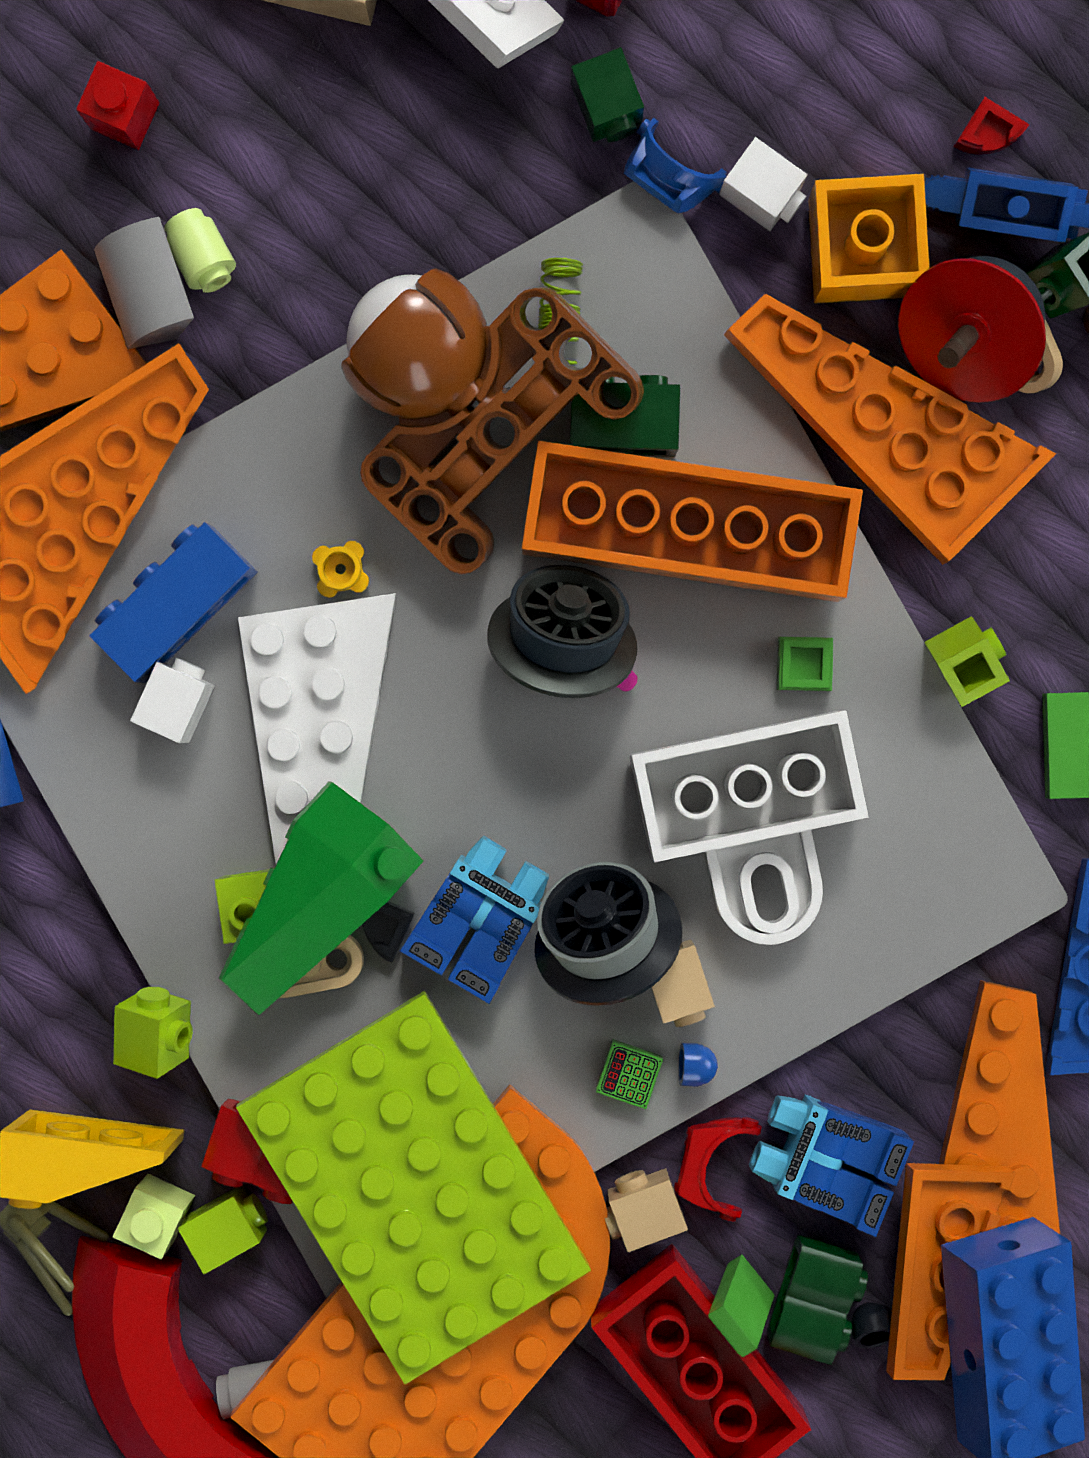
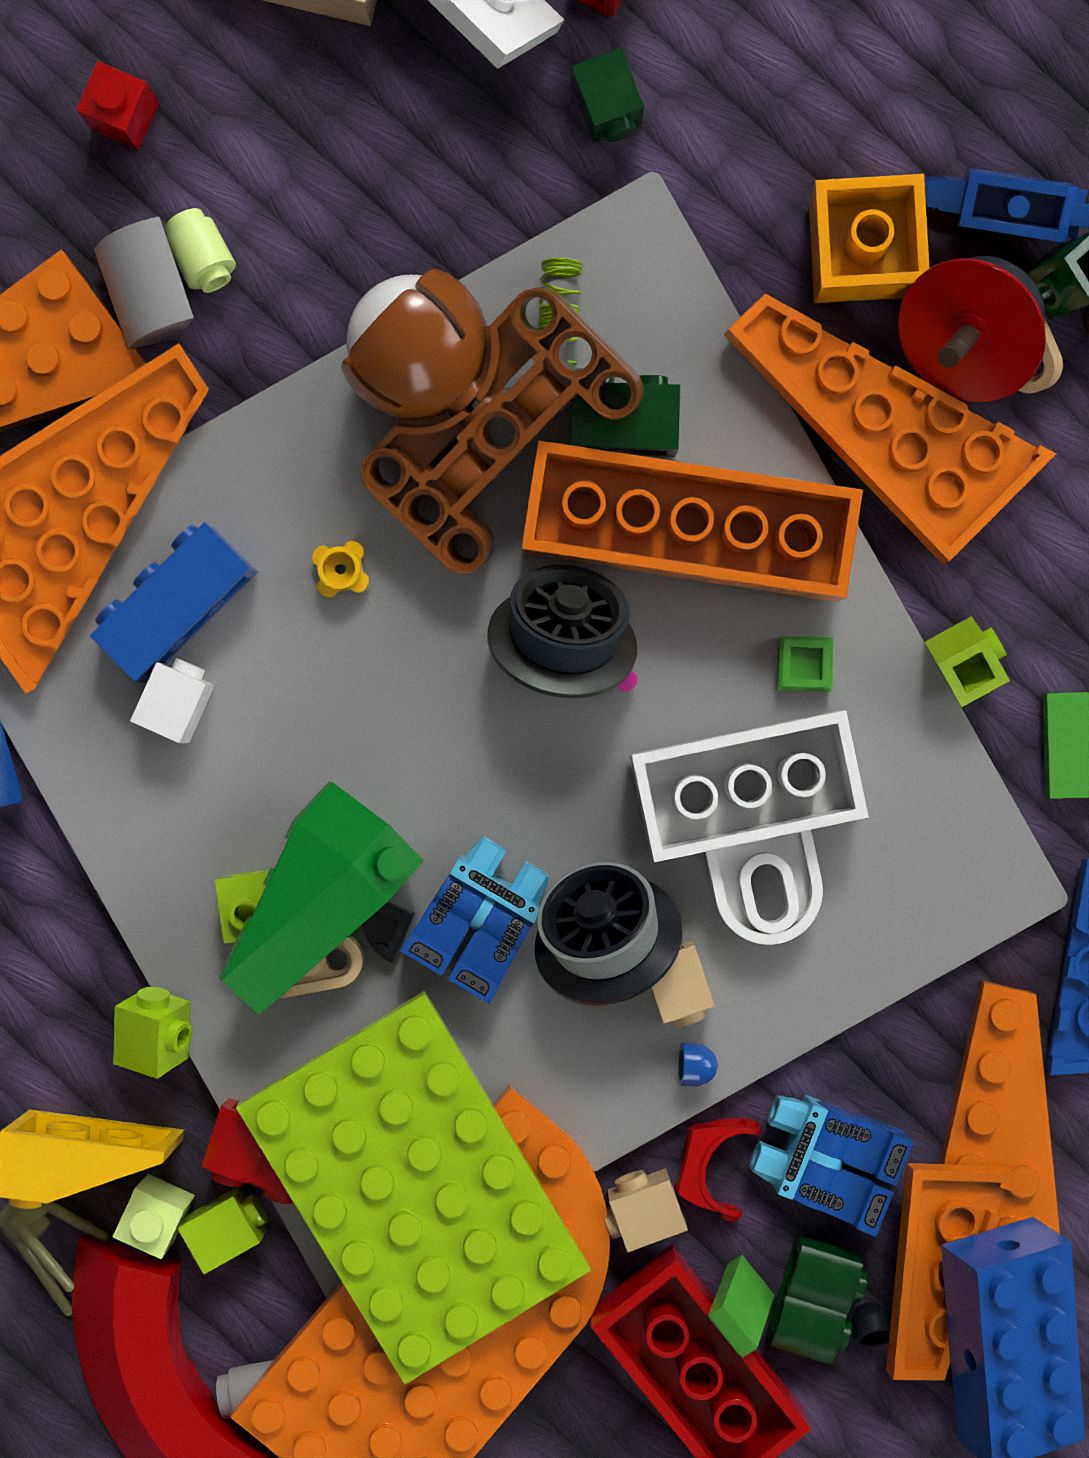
(314, 699): white wing -> none
(629, 1074): tile -> none
(650, 162): blue helmet -> none
(764, 185): white brick -> none
(990, 129): red tile -> none

